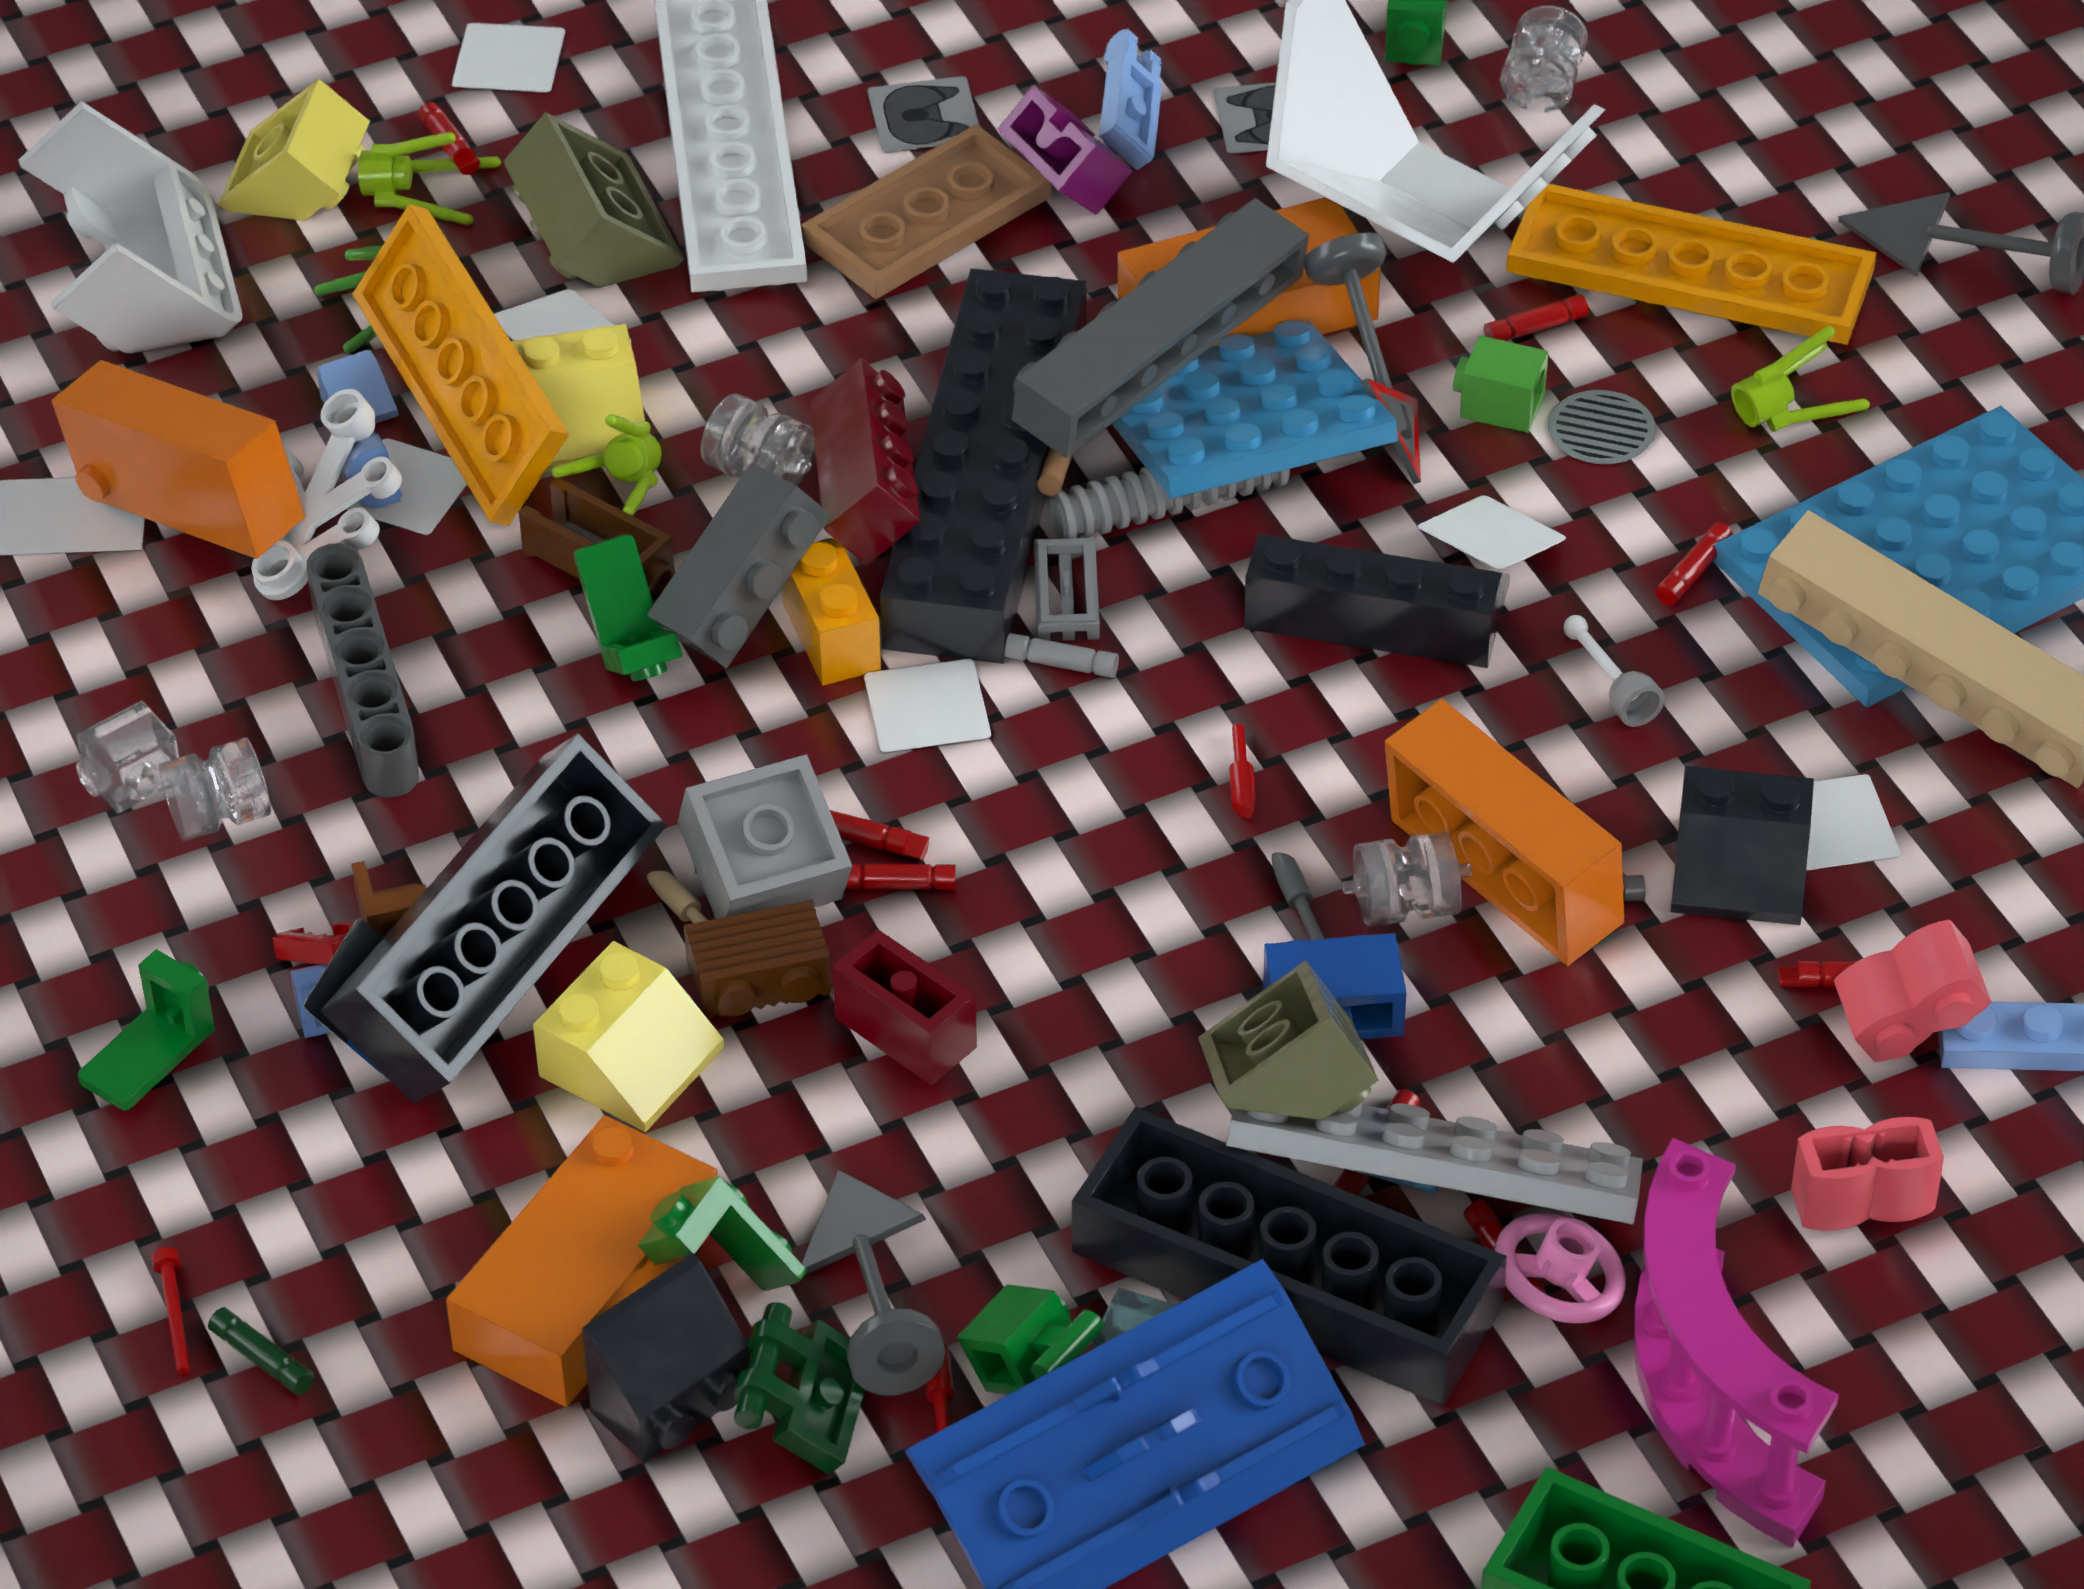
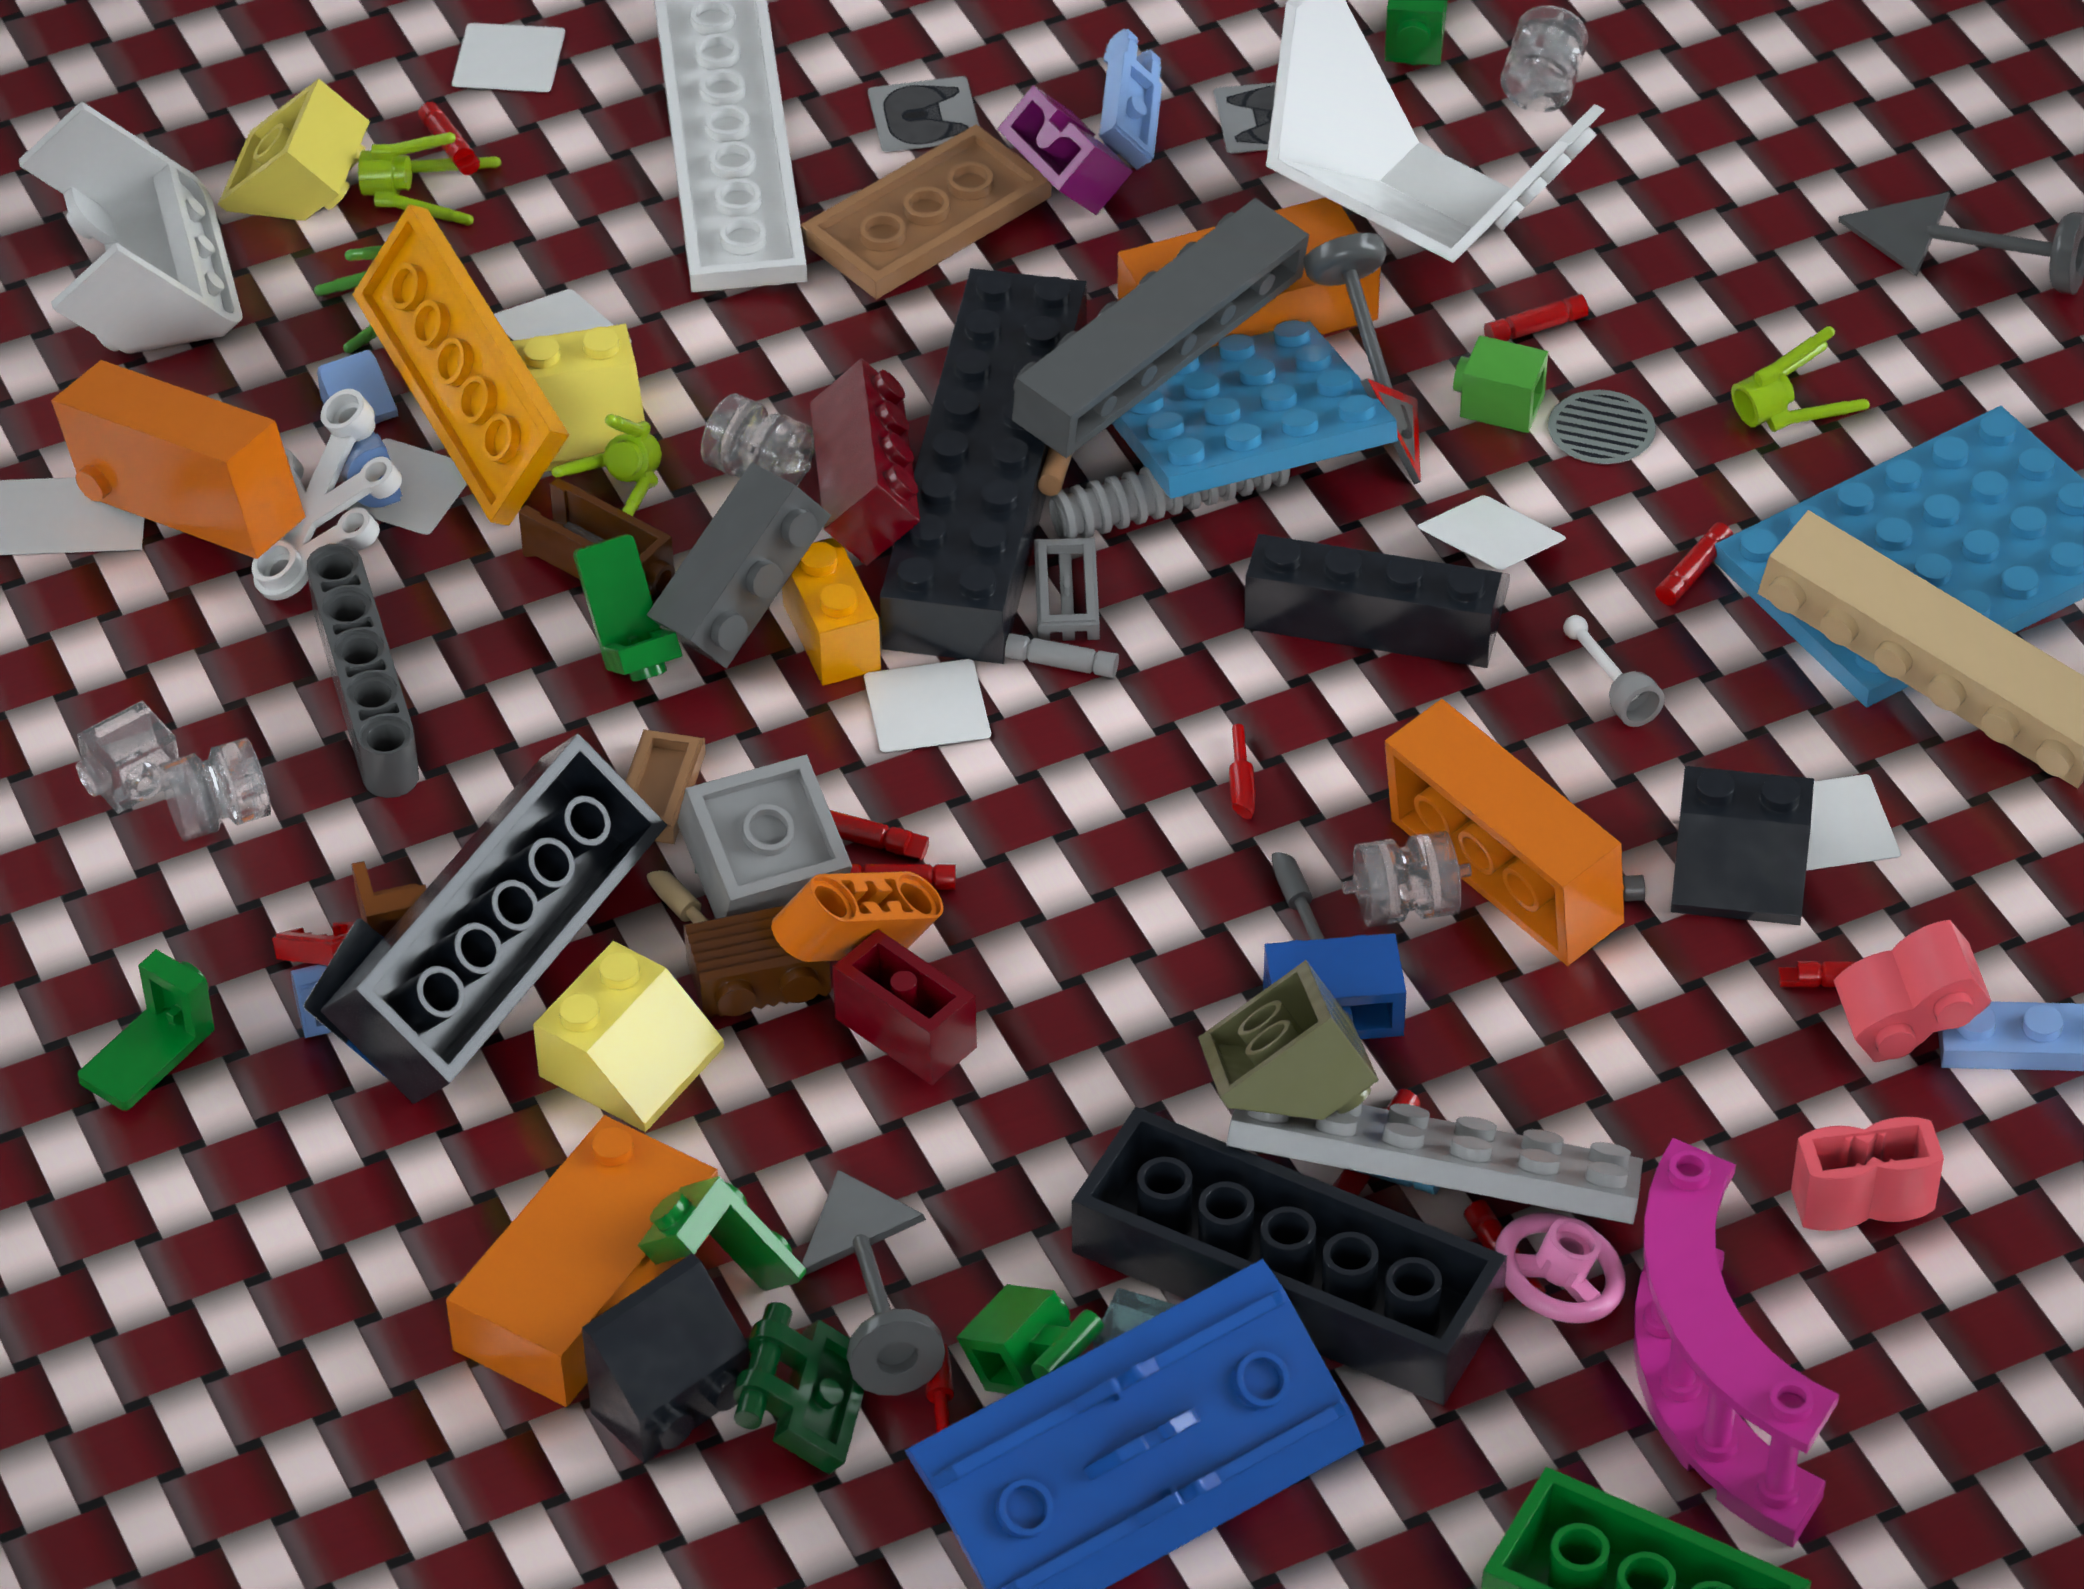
(166, 1262): red piece -> none
(261, 1351): dark green wheel -> none
(589, 205): olive slope -> none
(662, 772): none -> medium nougat tile
(845, 908): none -> orange beam
(1691, 262): light orange plate -> none

